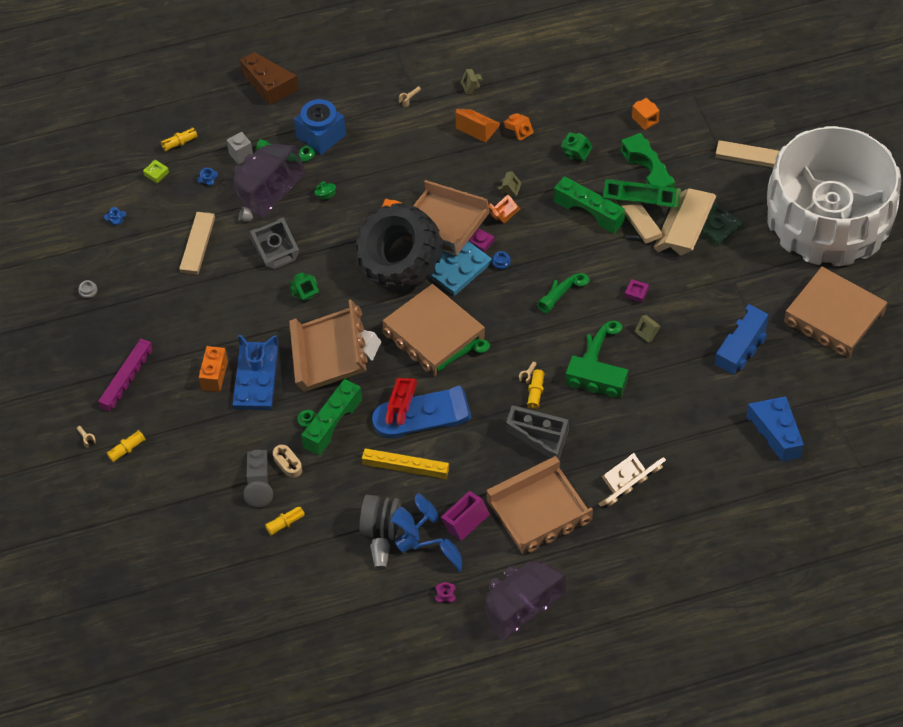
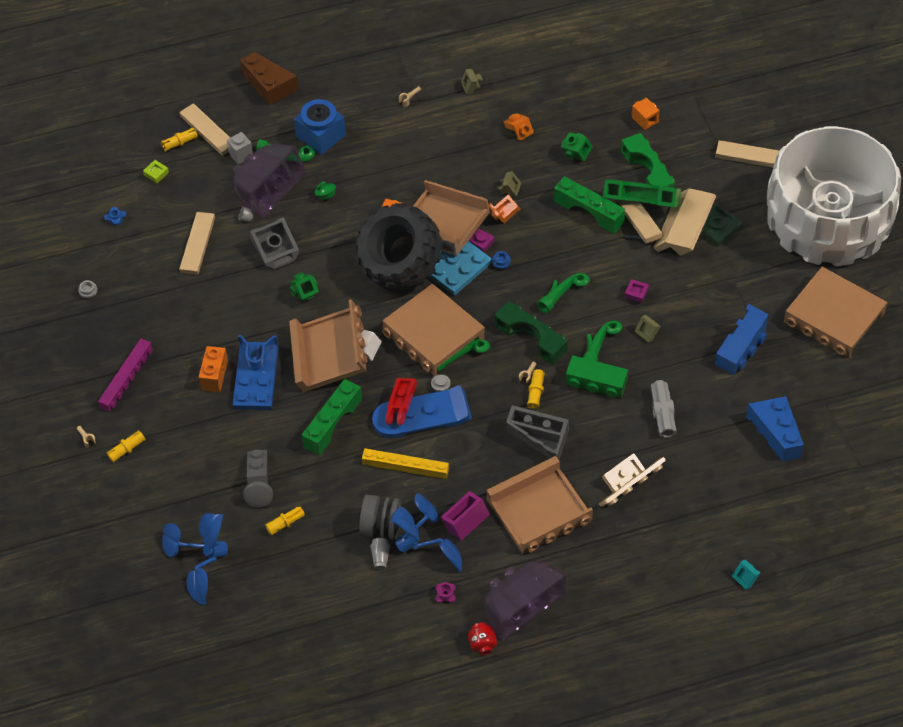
(206, 128): none -> tan tile
(207, 176): blue plate -> none
(209, 530): none -> blue plant
(290, 459): tan beam -> none
(304, 414): green plate -> none
(440, 383): none -> light grey plate
(475, 124): orange slope -> none
(482, 638): none -> red head
(513, 320): none -> dark green arch
(663, 409): none -> light grey piece
(745, 574): none -> teal tile

